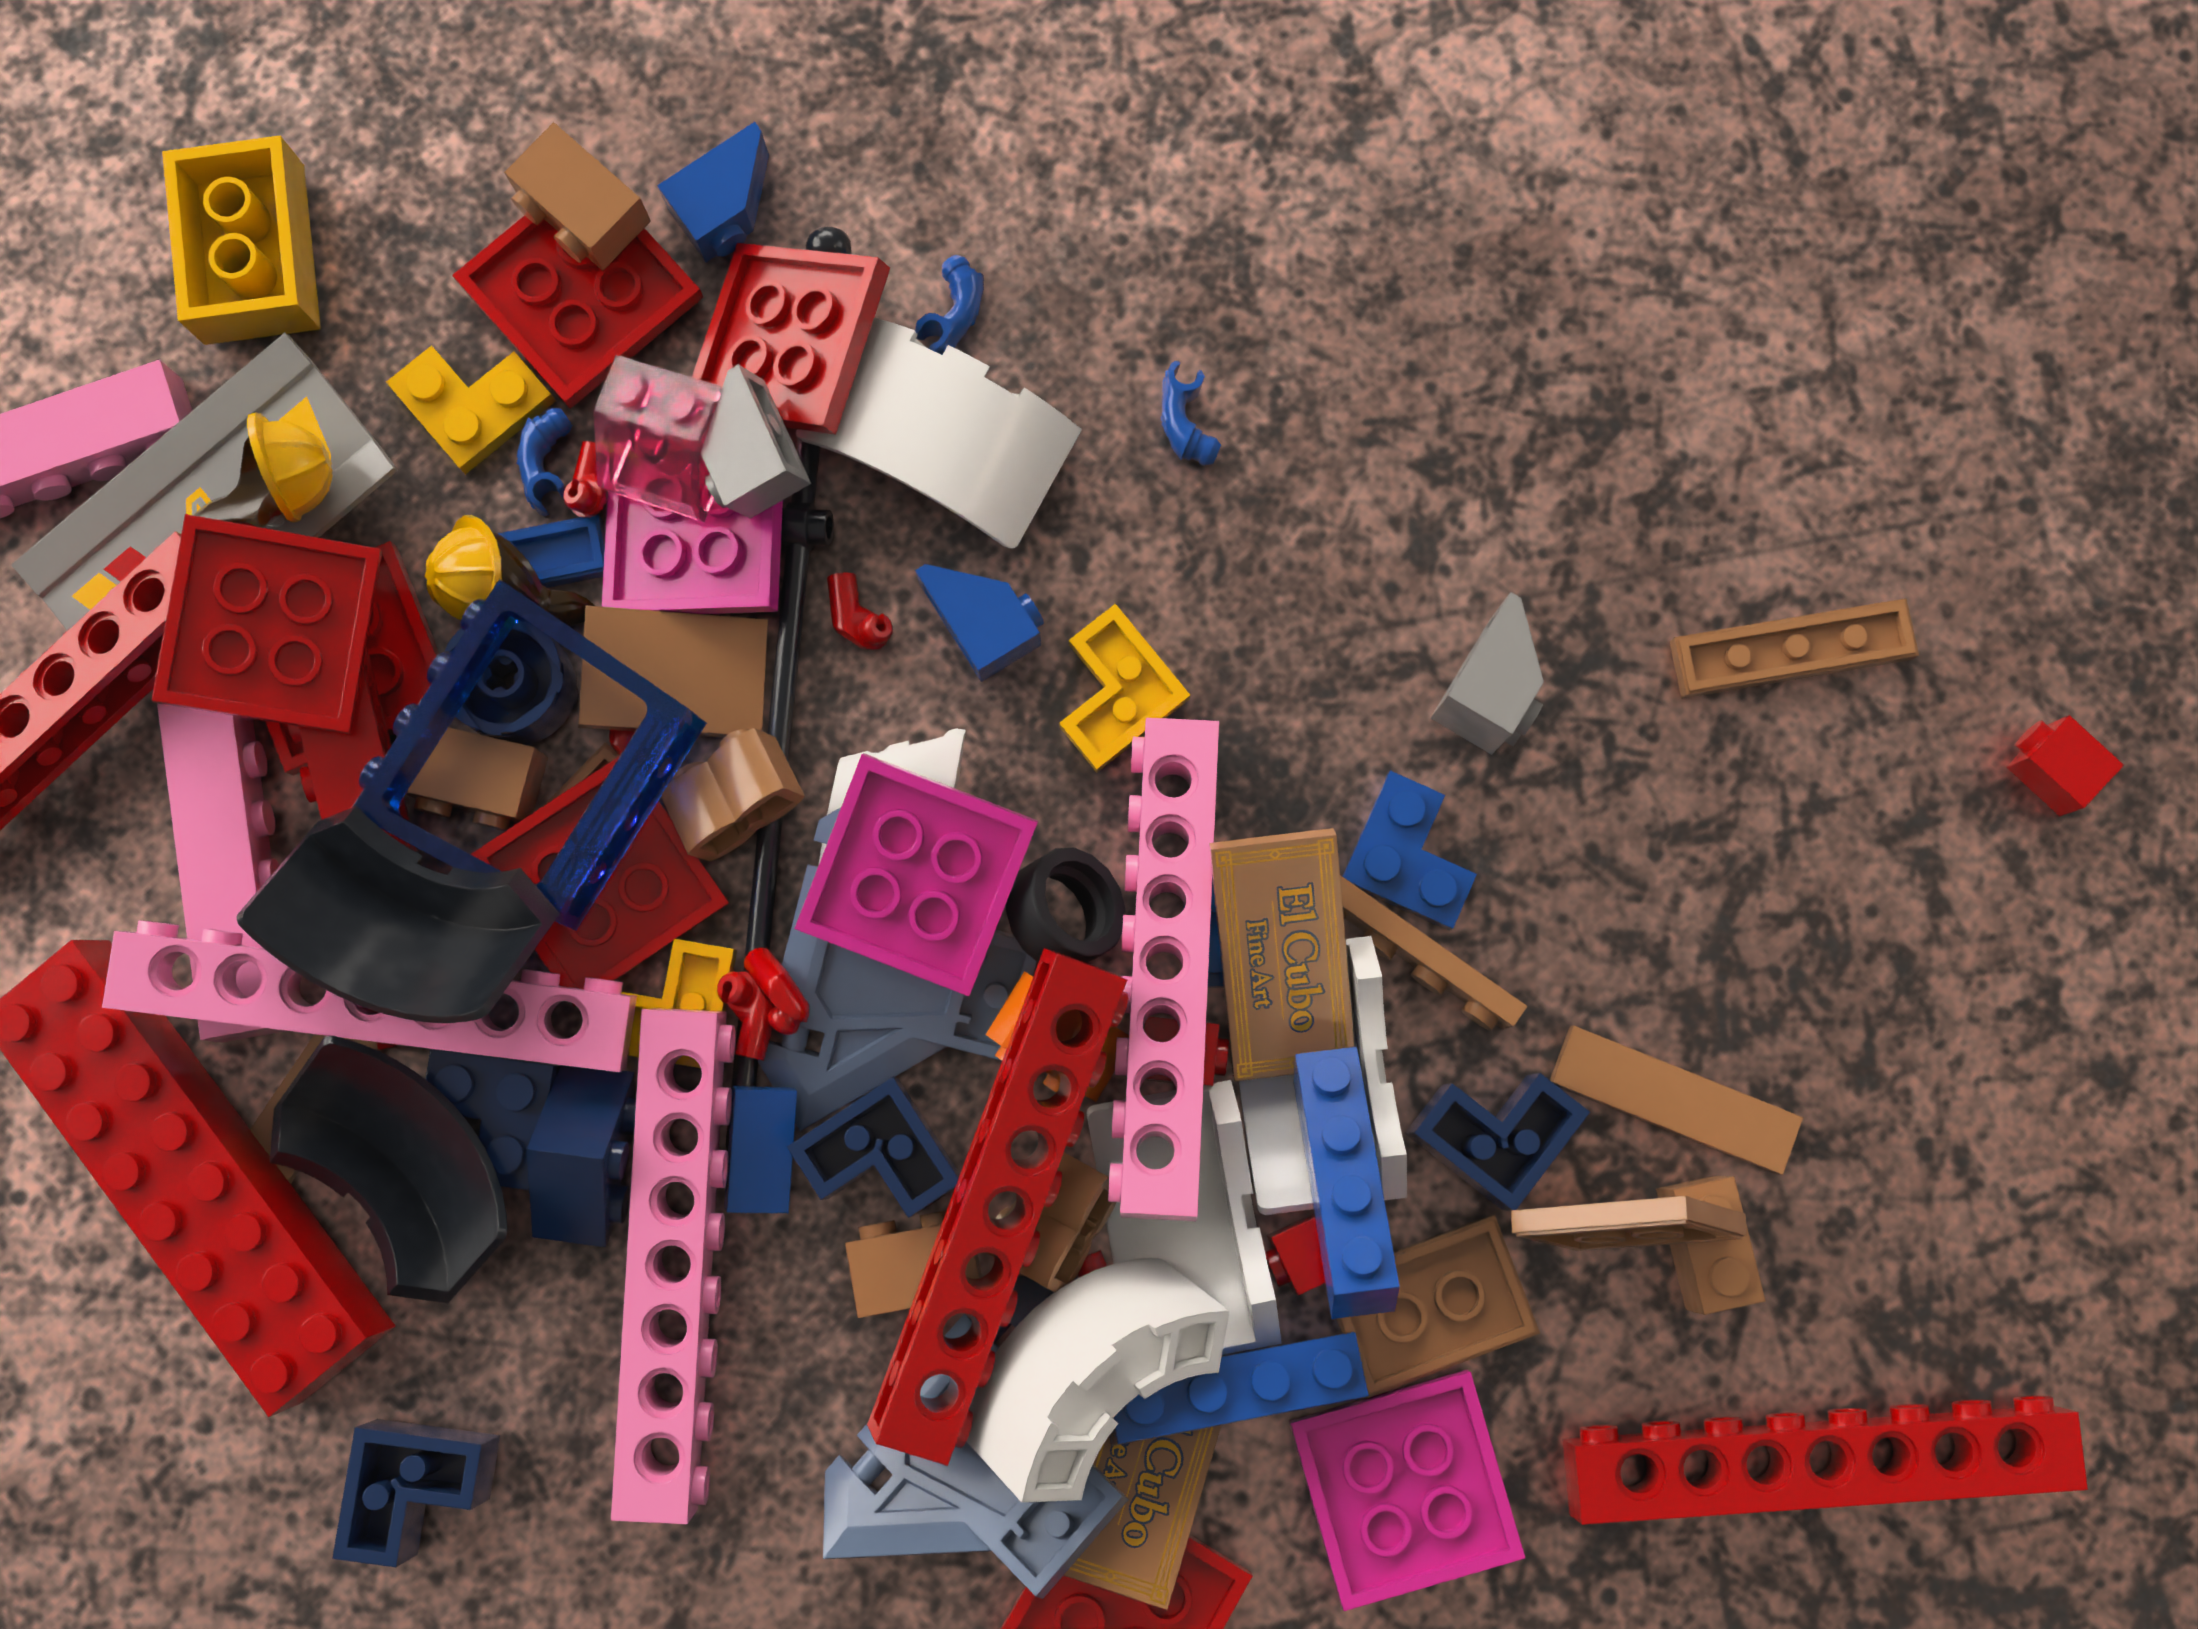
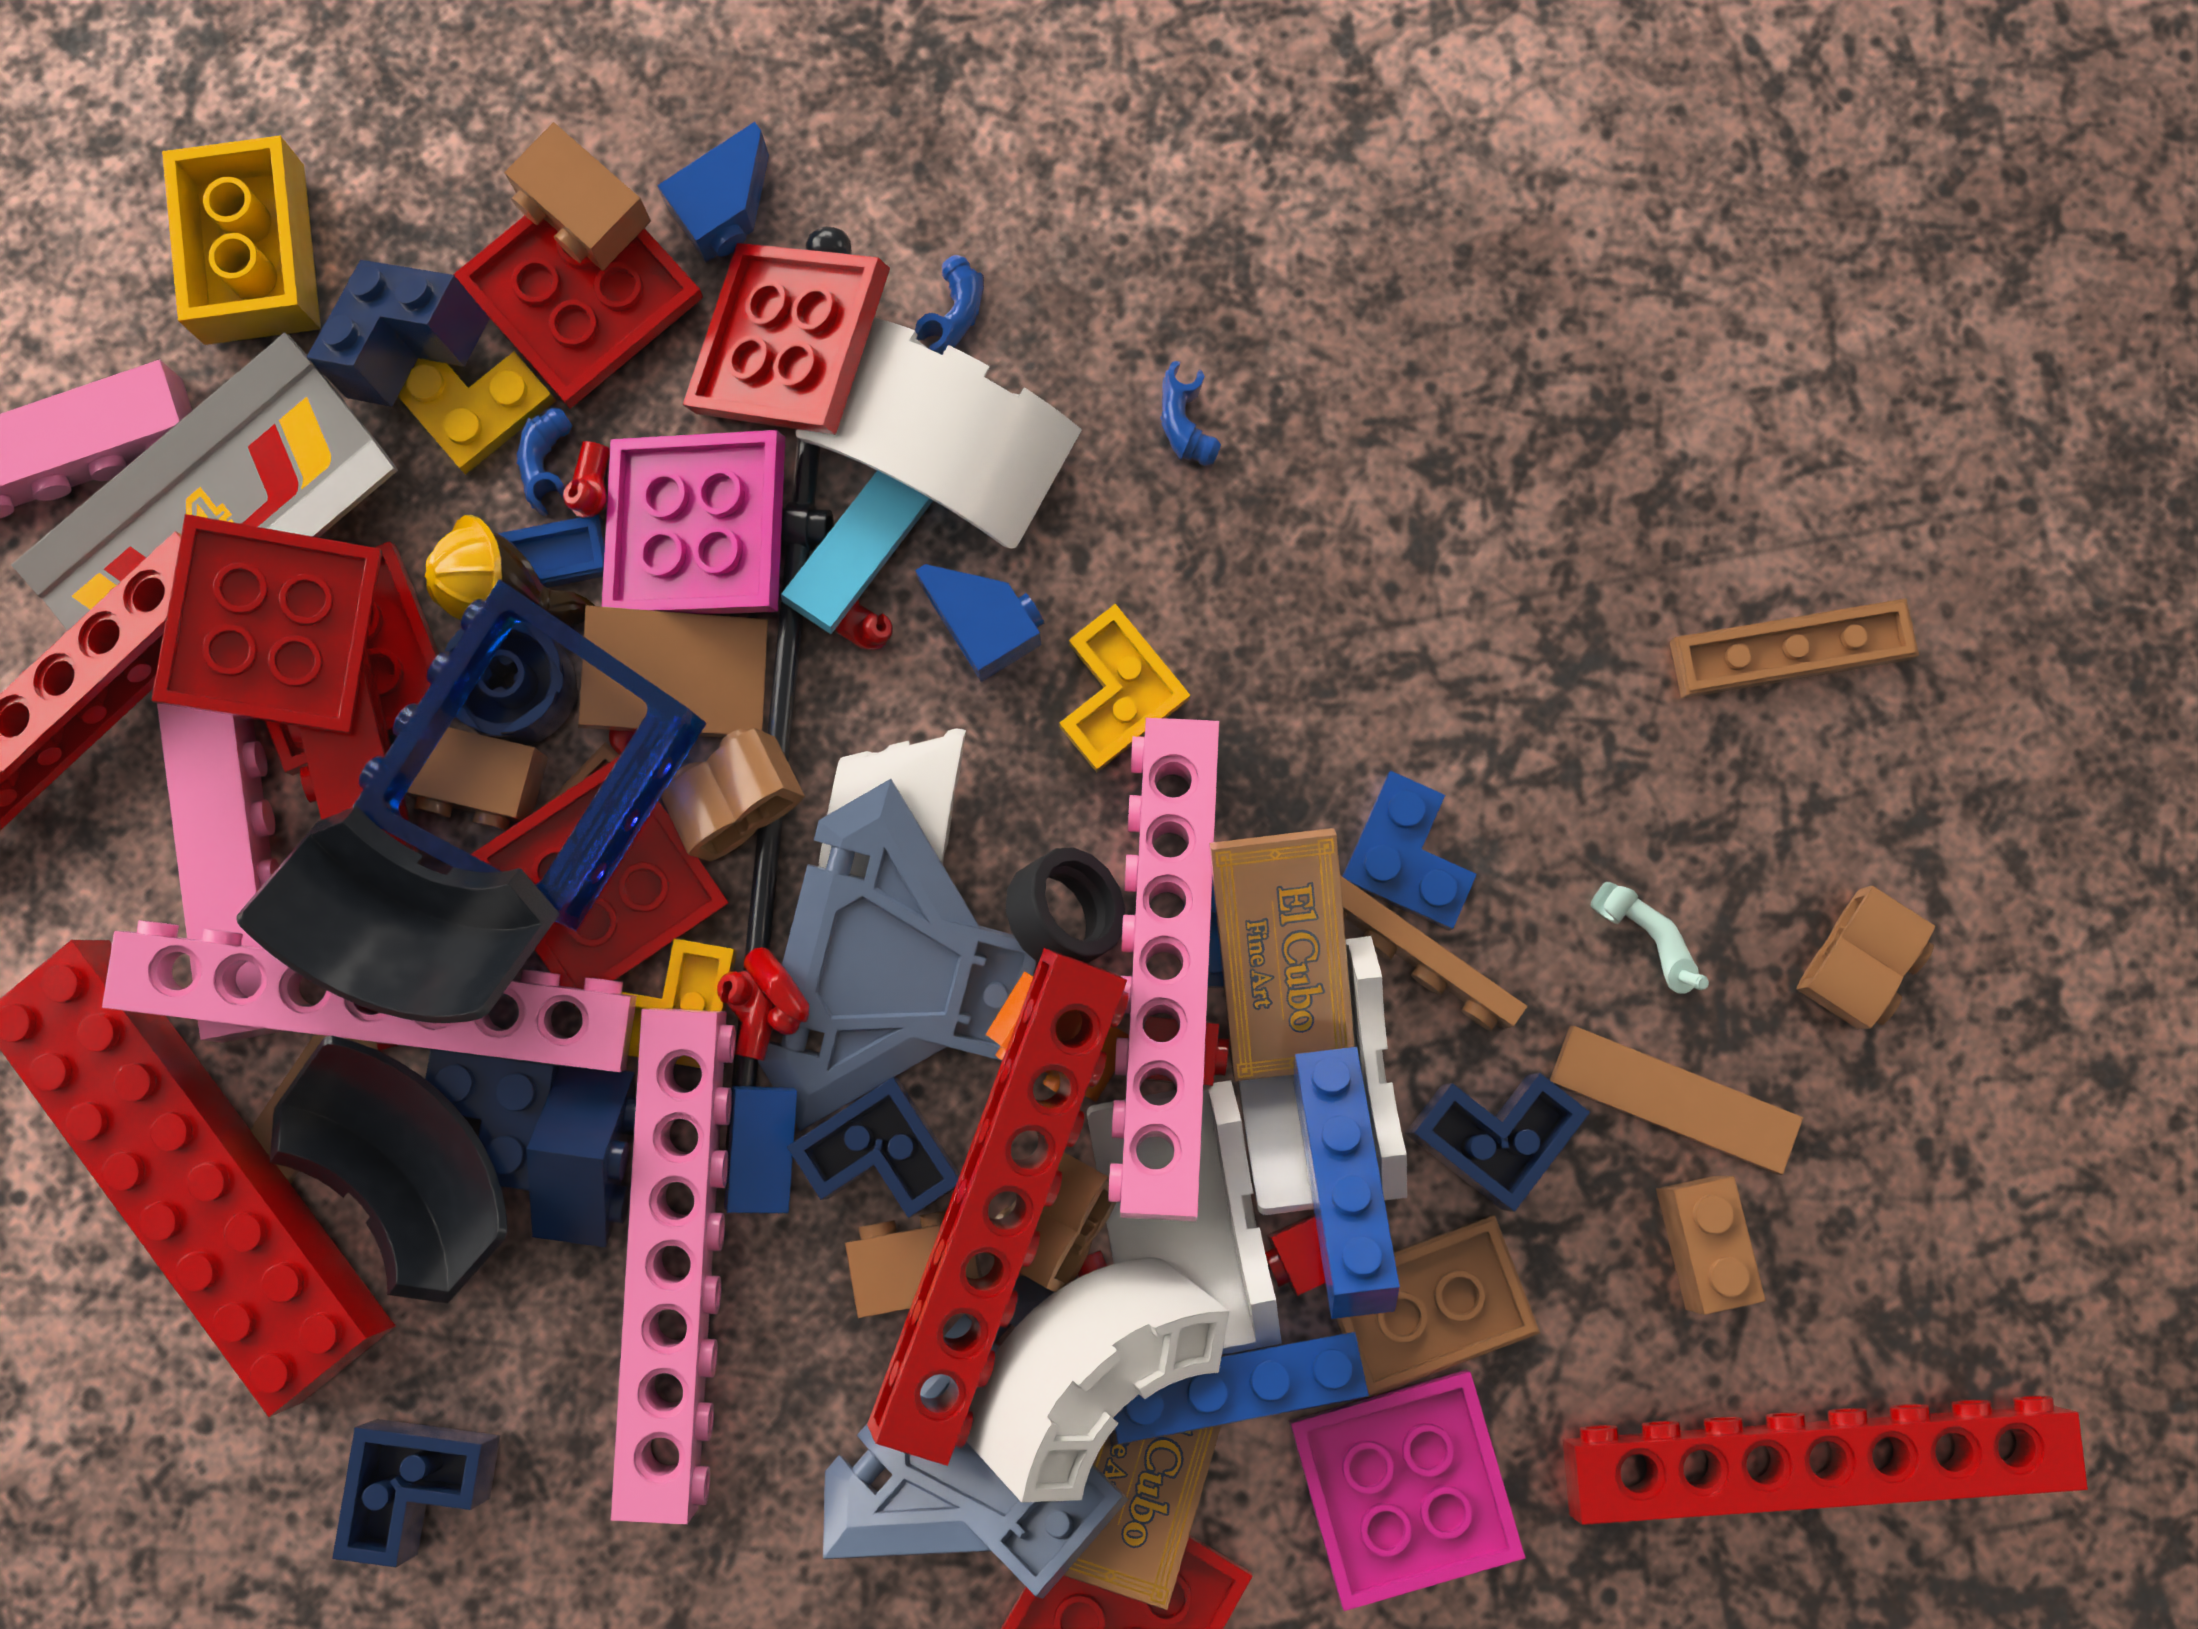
(280, 476): yellow piece -> none
(388, 322): none -> dark blue brick
(653, 436): clear pink slope -> none
(750, 448): slope -> none
(855, 551): none -> medium azure tile
(916, 874): dark pink plate -> none
(1497, 683): light grey slope -> none
(1629, 1223): medium nougat tile -> none
(1676, 961): none -> light aqua piece
(1867, 959): none -> medium nougat brick
(2063, 764): red brick -> none

